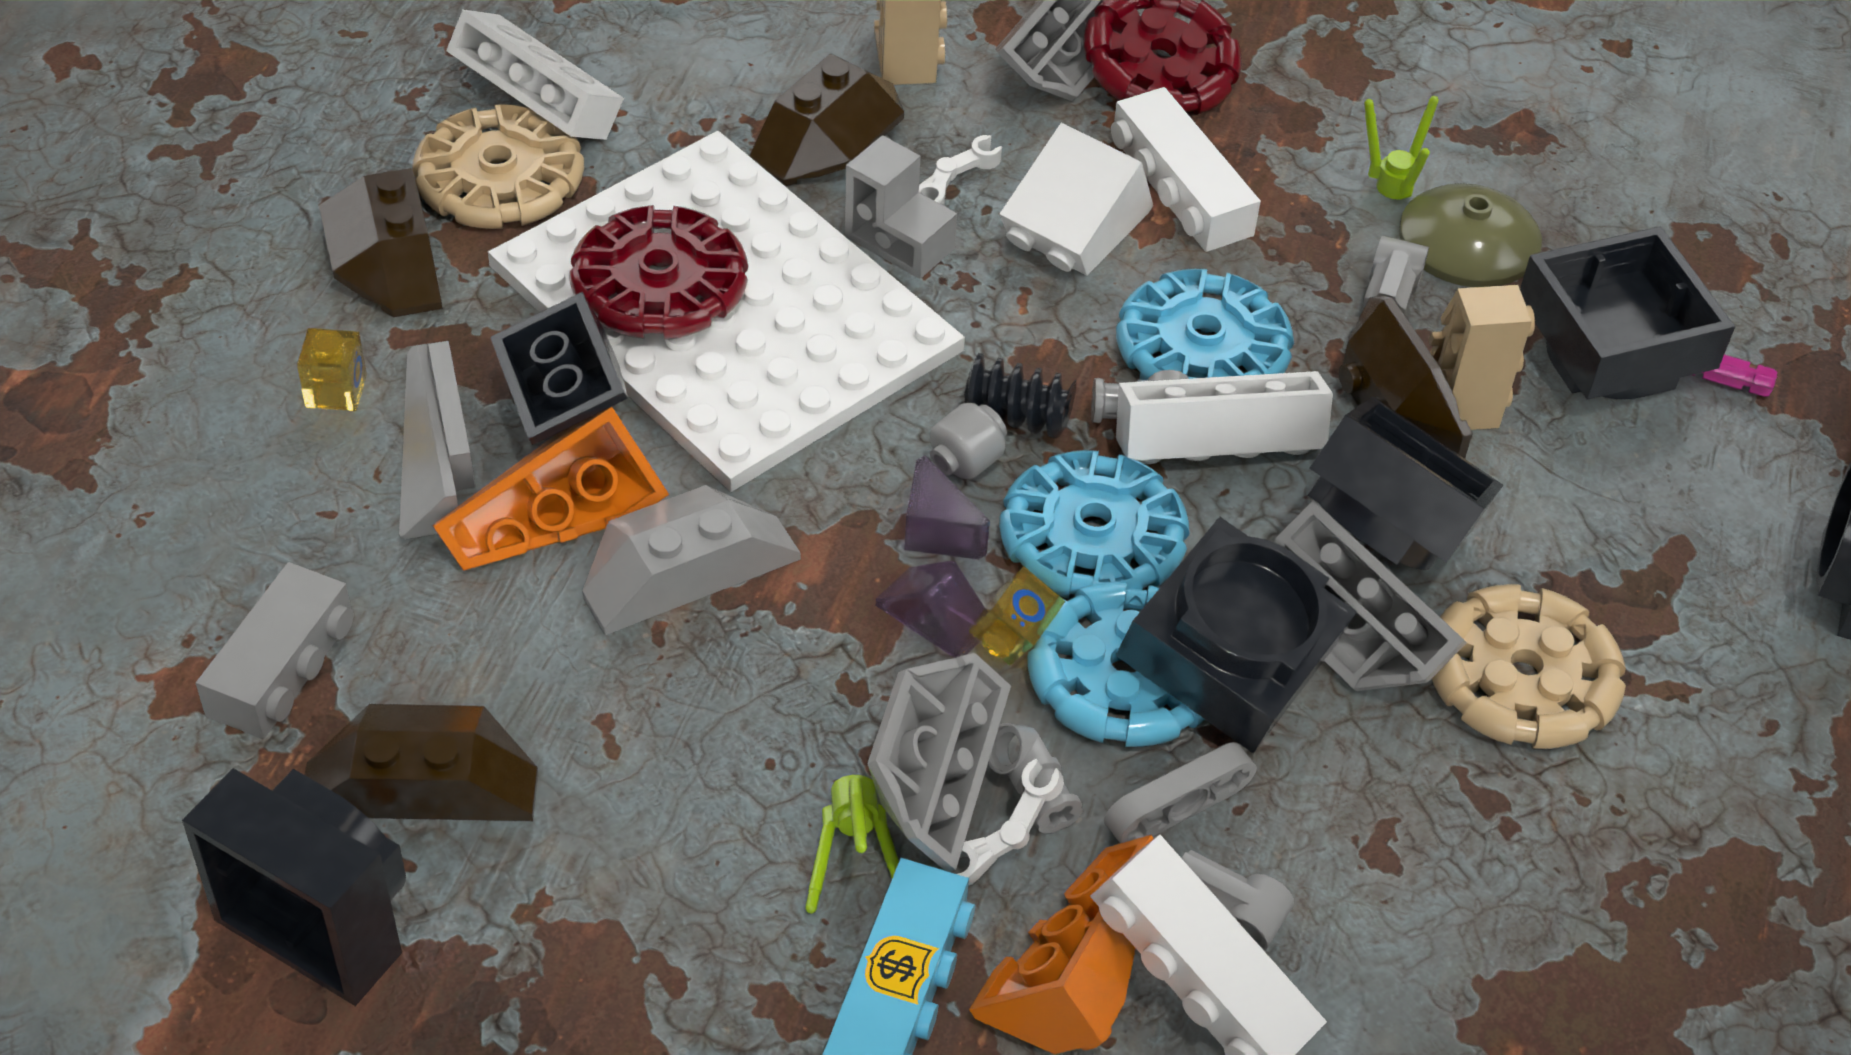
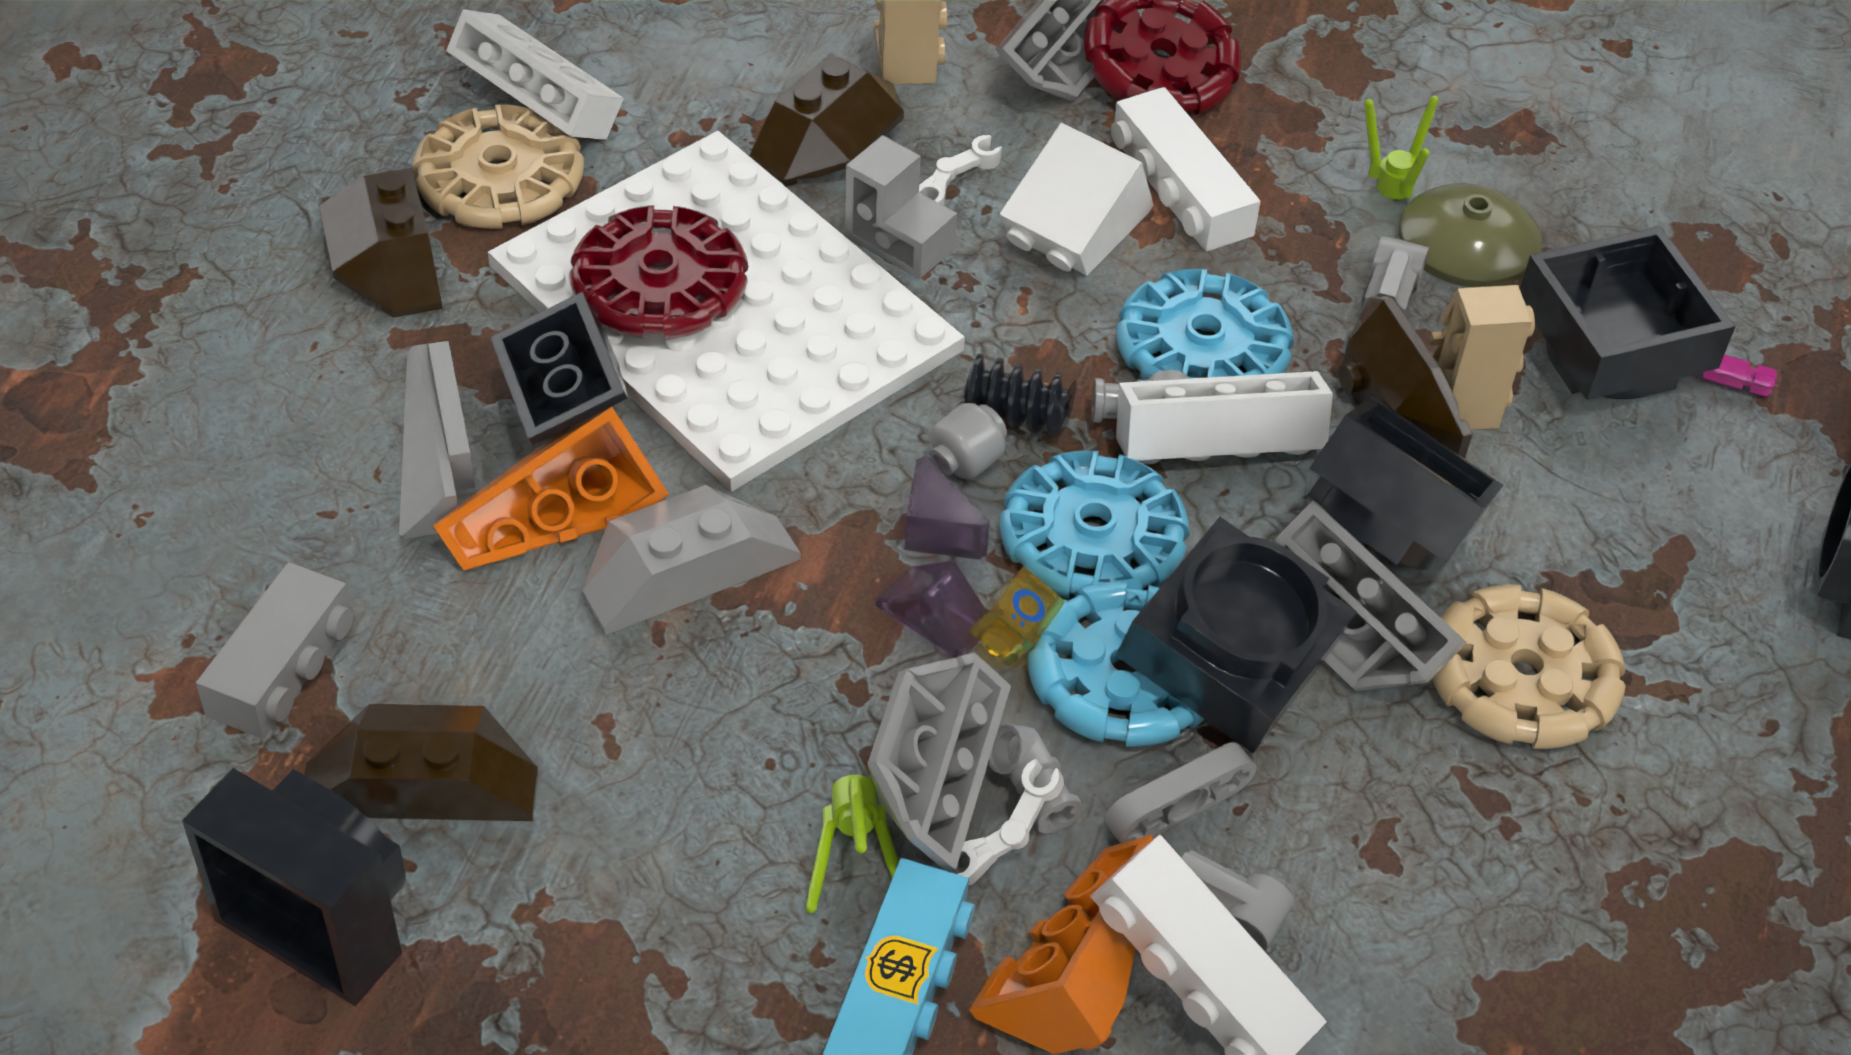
(332, 369): clear yellow brick -> none

